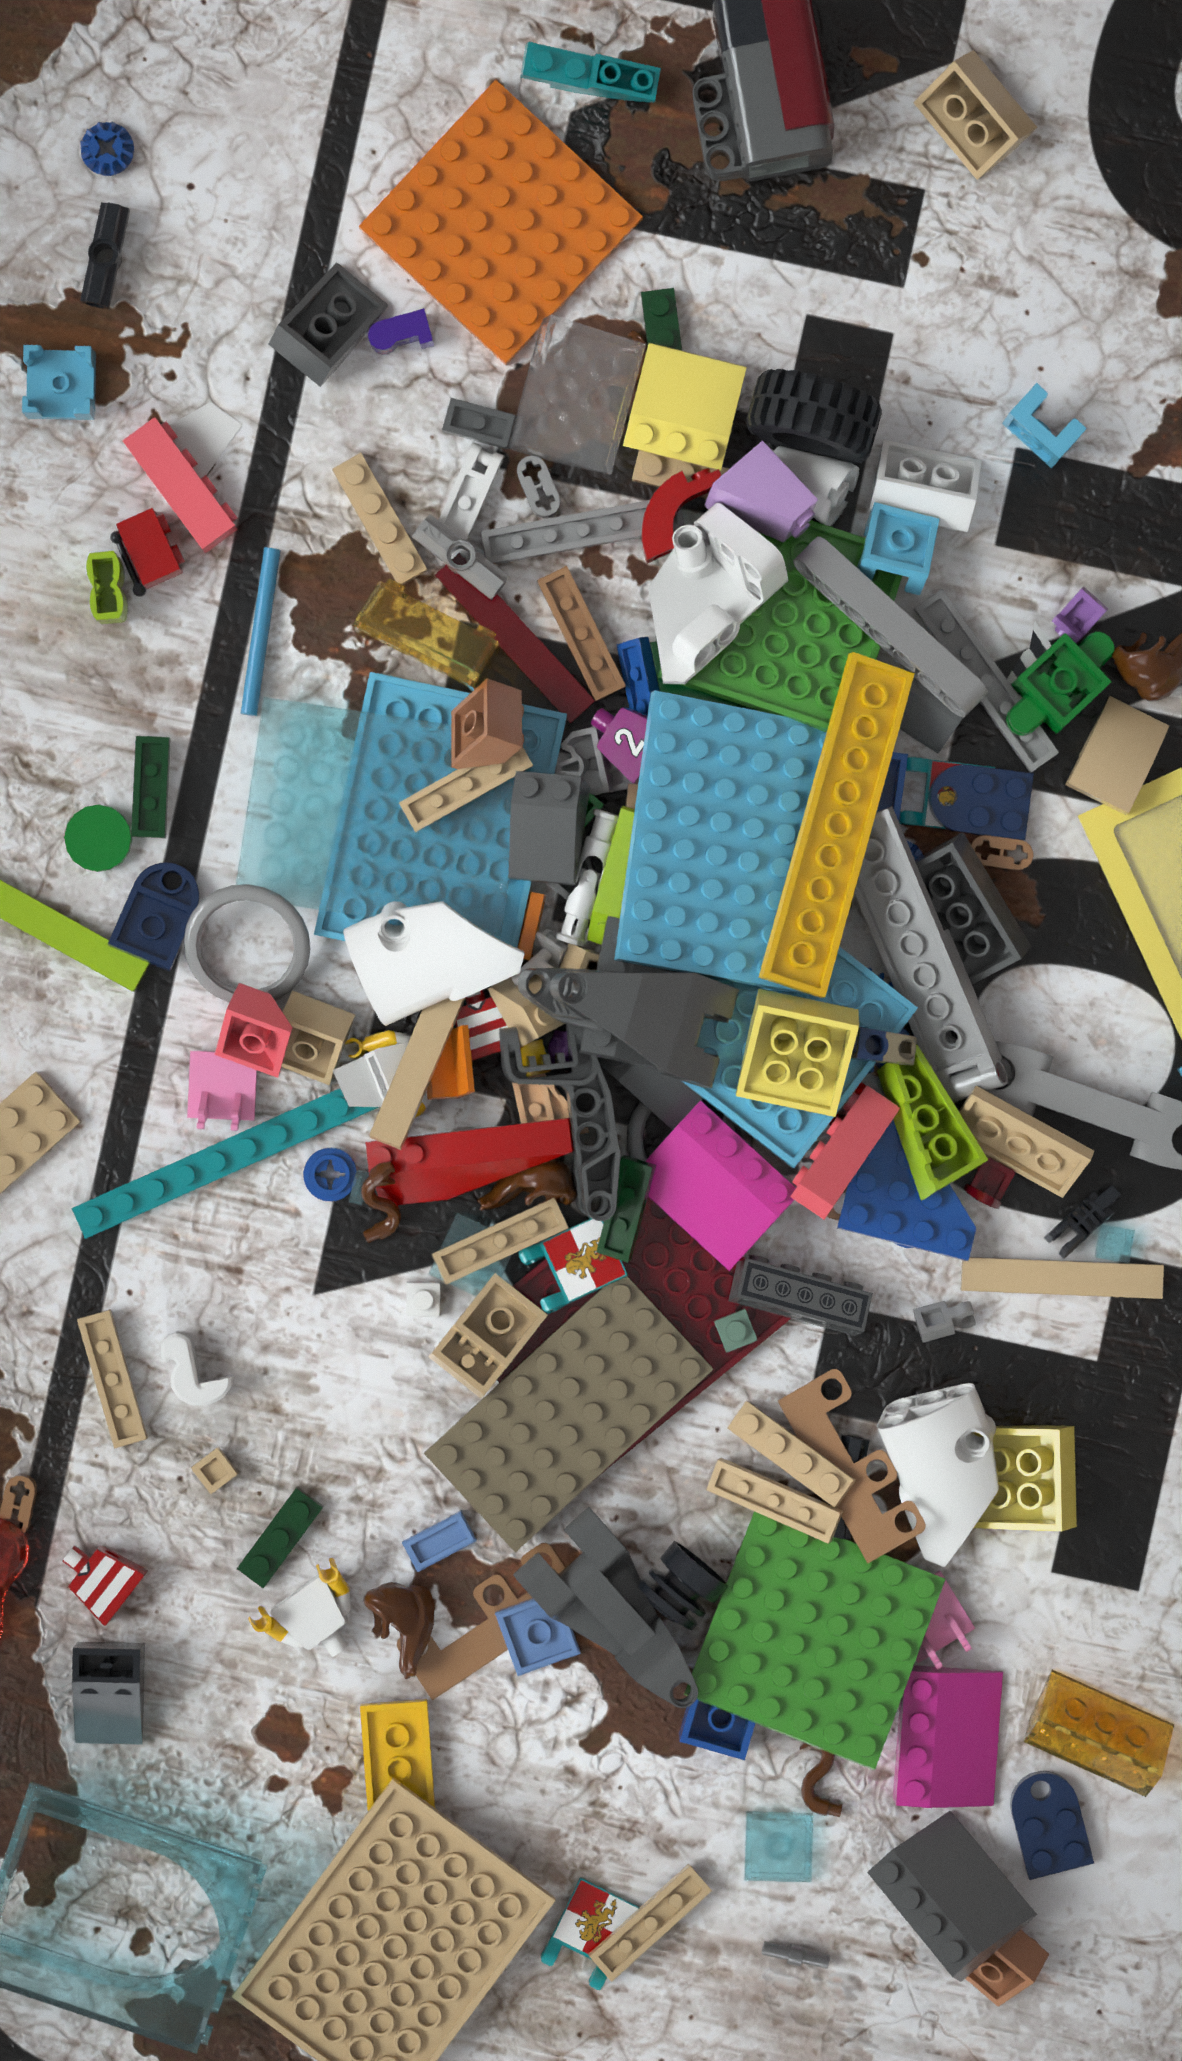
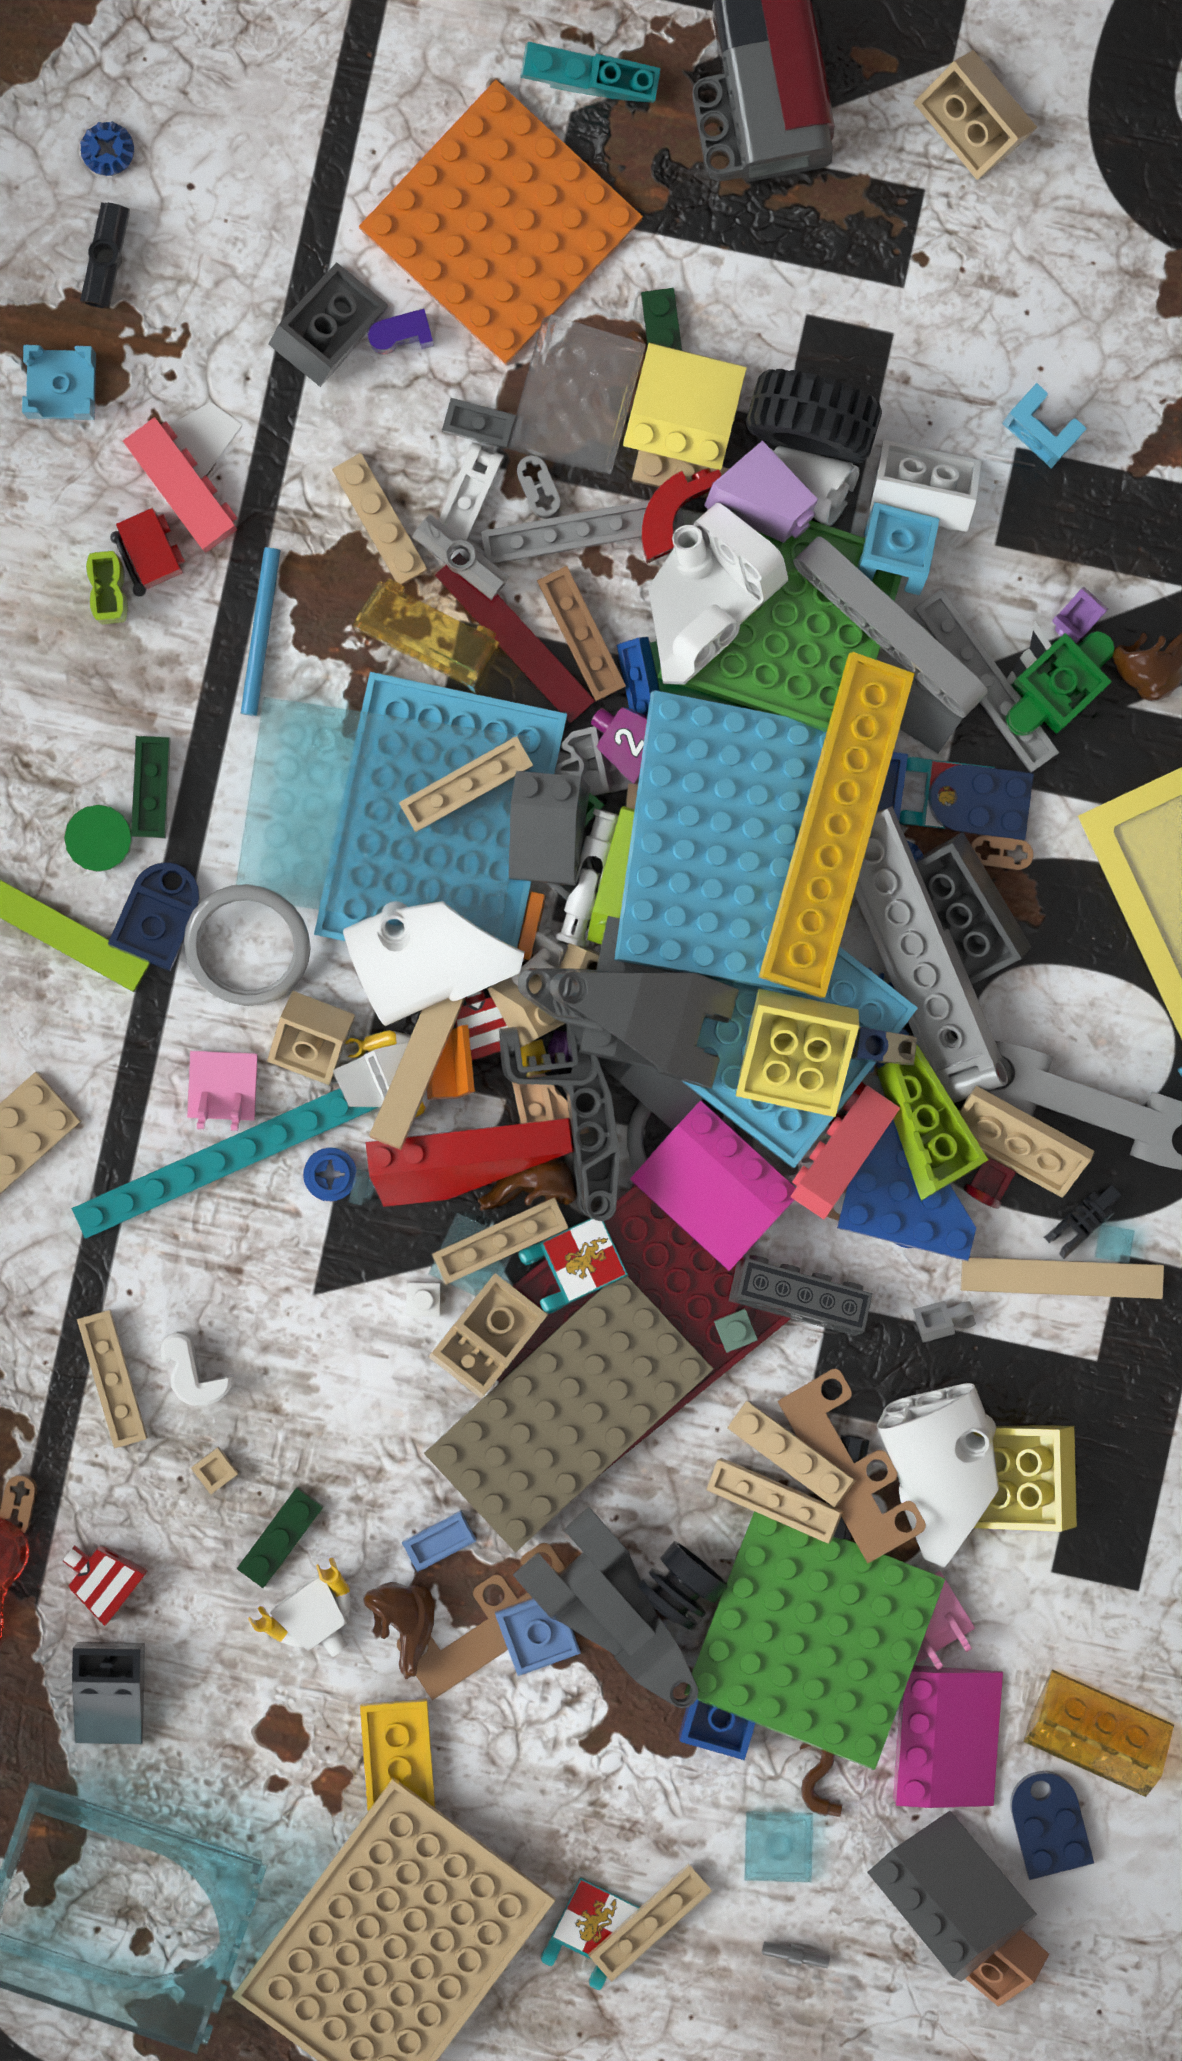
(254, 1031): coral slope -> none
(380, 1177): reddish brown animal -> none
(487, 726): nougat slope -> none
(622, 1229): dark green plate -> none
(1117, 755): tan slope -> none

